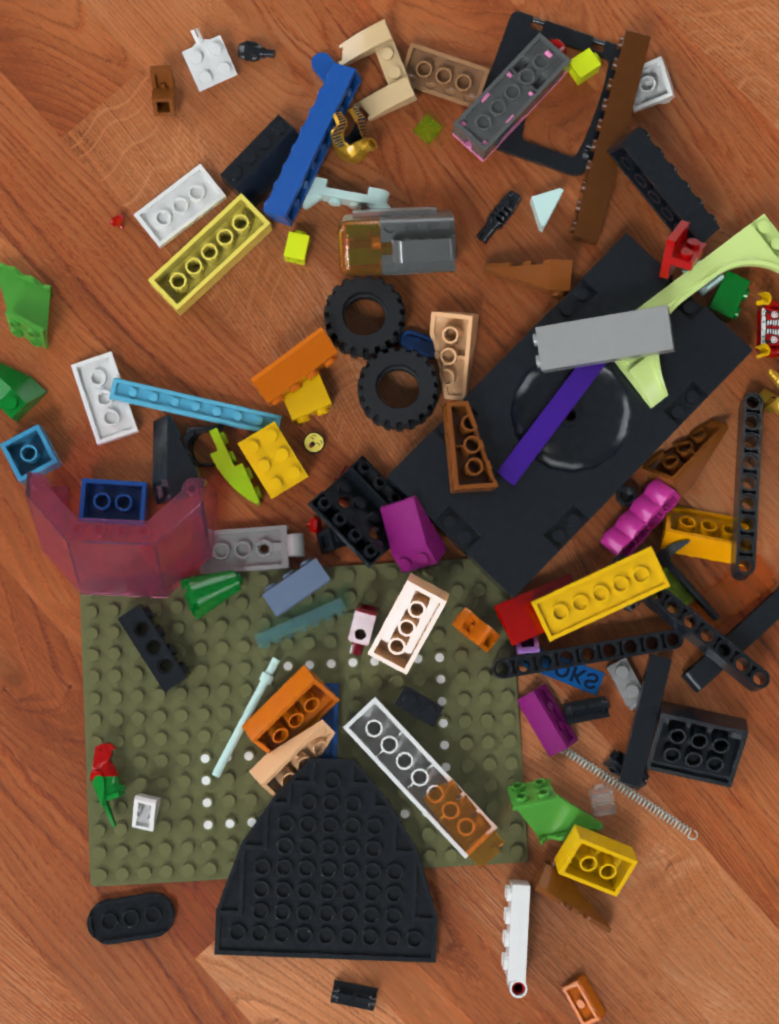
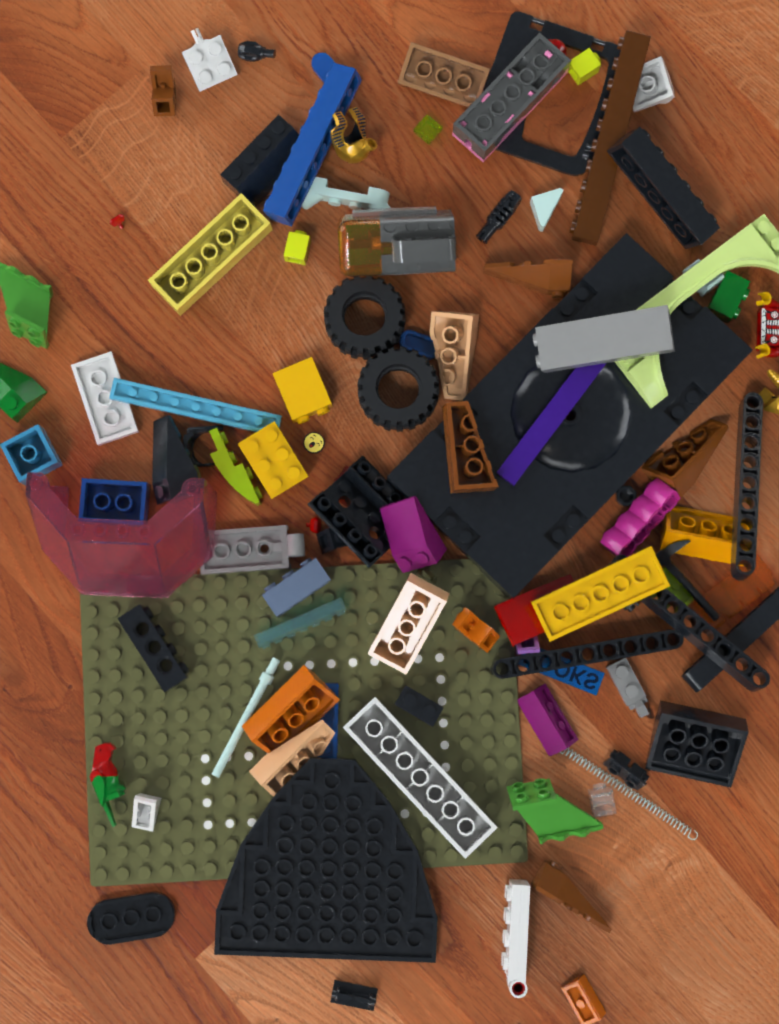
(180, 206): white plate -> none
(210, 590): green cone -> none
(295, 367): orange slope -> none
(364, 619): torso -> none
(399, 91): tan wedge -> none
(465, 829): clear orange windscreen -> none
(586, 710): black hinge -> none
(595, 860): yellow brick -> none
(644, 720): black tile -> none
(681, 251): red bracket -> none

